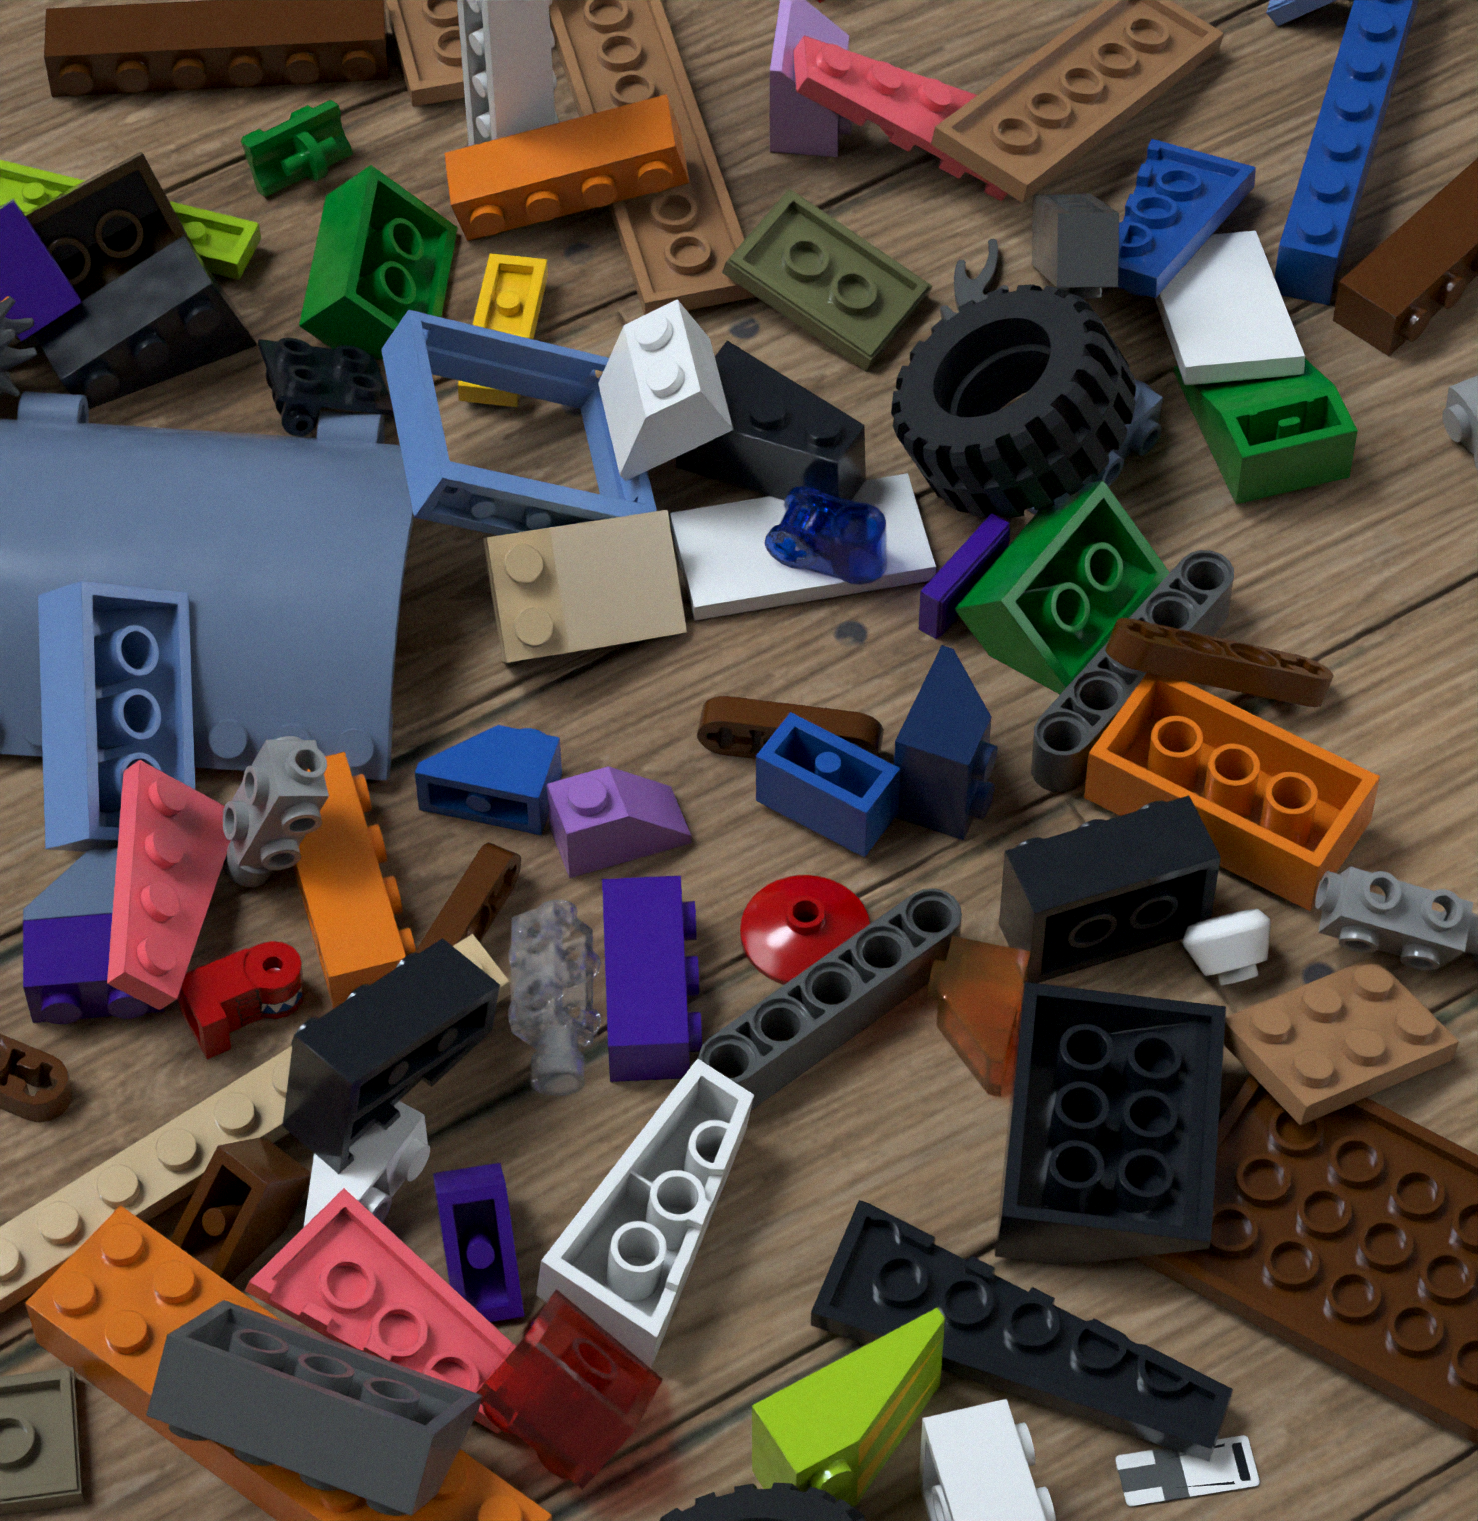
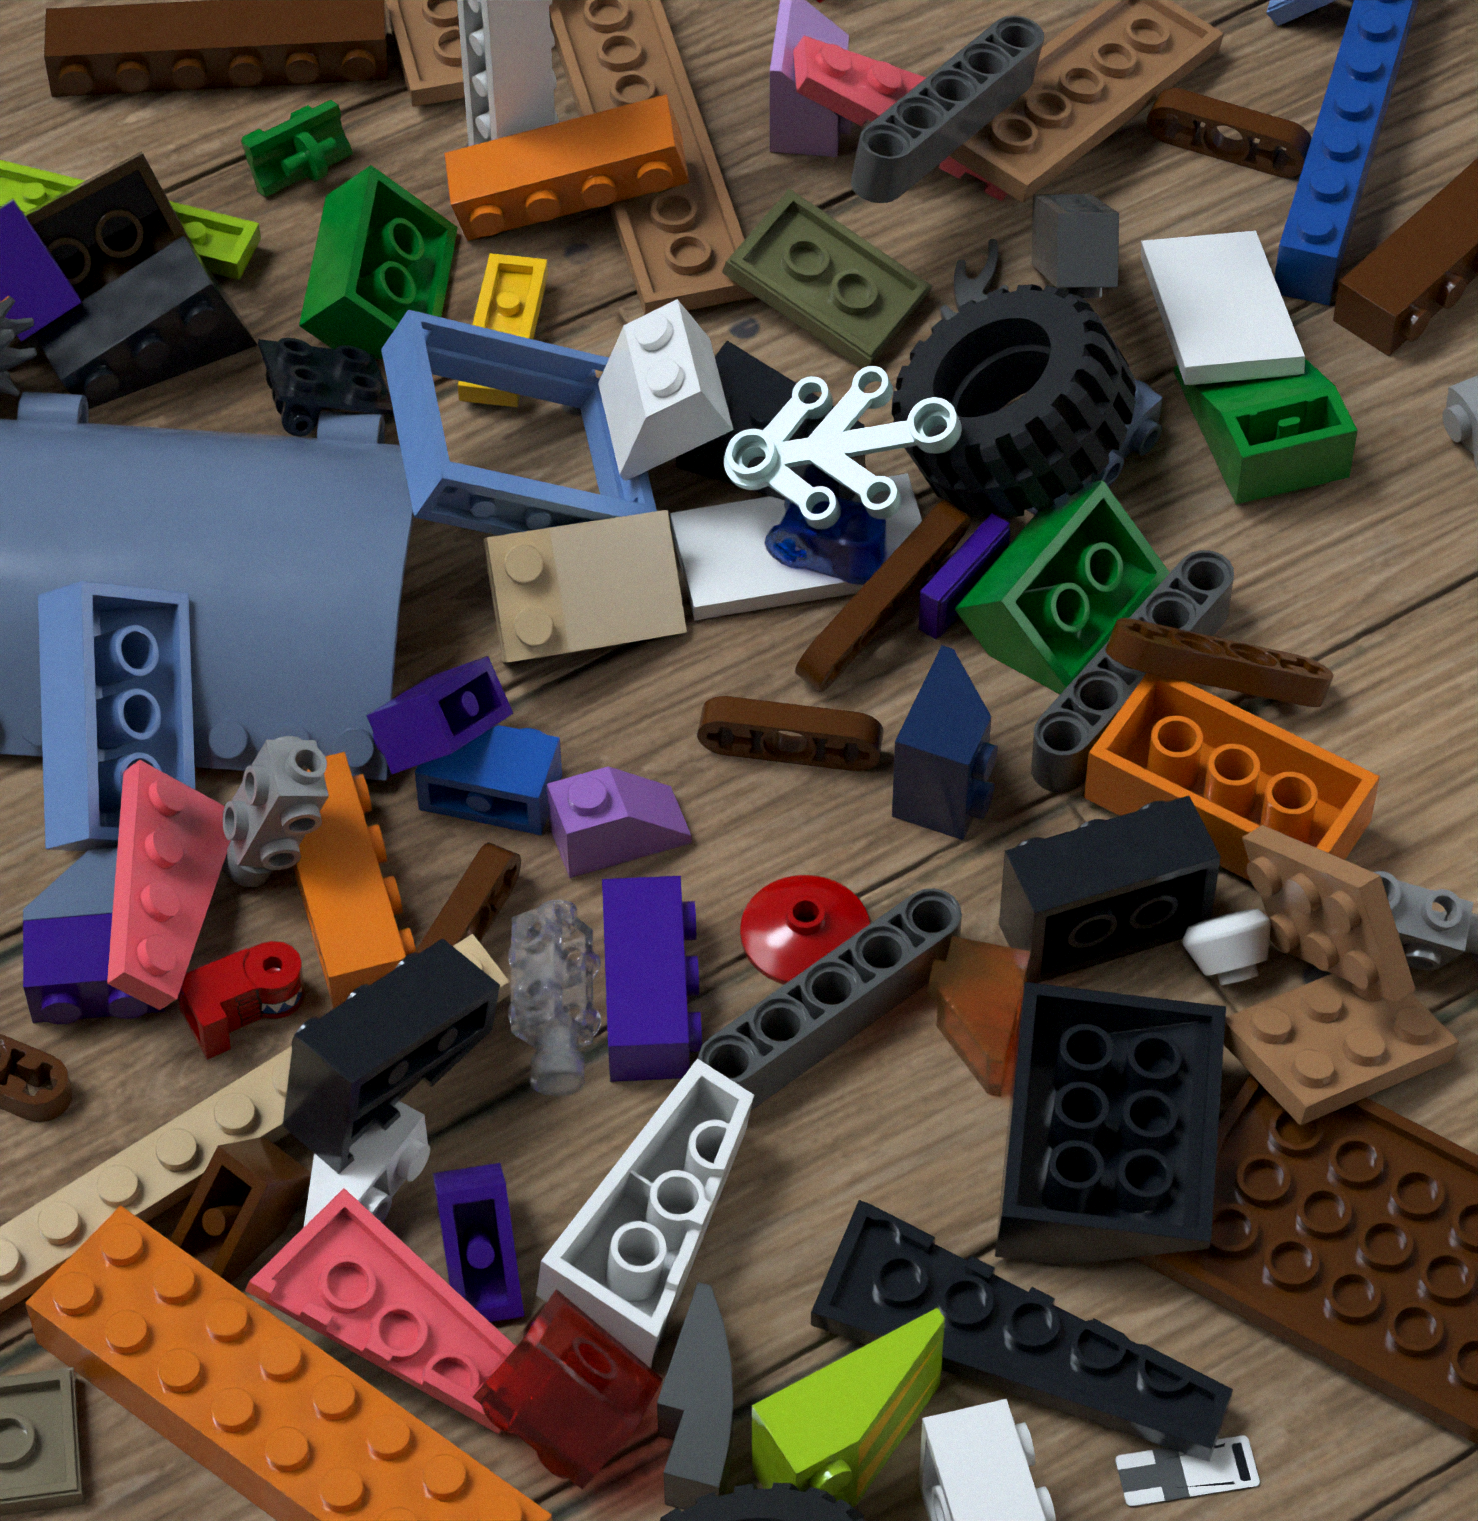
(311, 1407): dark grey slope -> none
(439, 715): none -> dark purple brick
(698, 1406): none -> dark grey slope
(827, 784): blue brick -> none
(833, 445): none -> light aqua plant
(882, 595): none -> reddish brown beam
(946, 109): none -> dark grey beam
(1174, 211): blue wing -> none
(1207, 140): none -> reddish brown beam
(1328, 913): none -> medium nougat plate

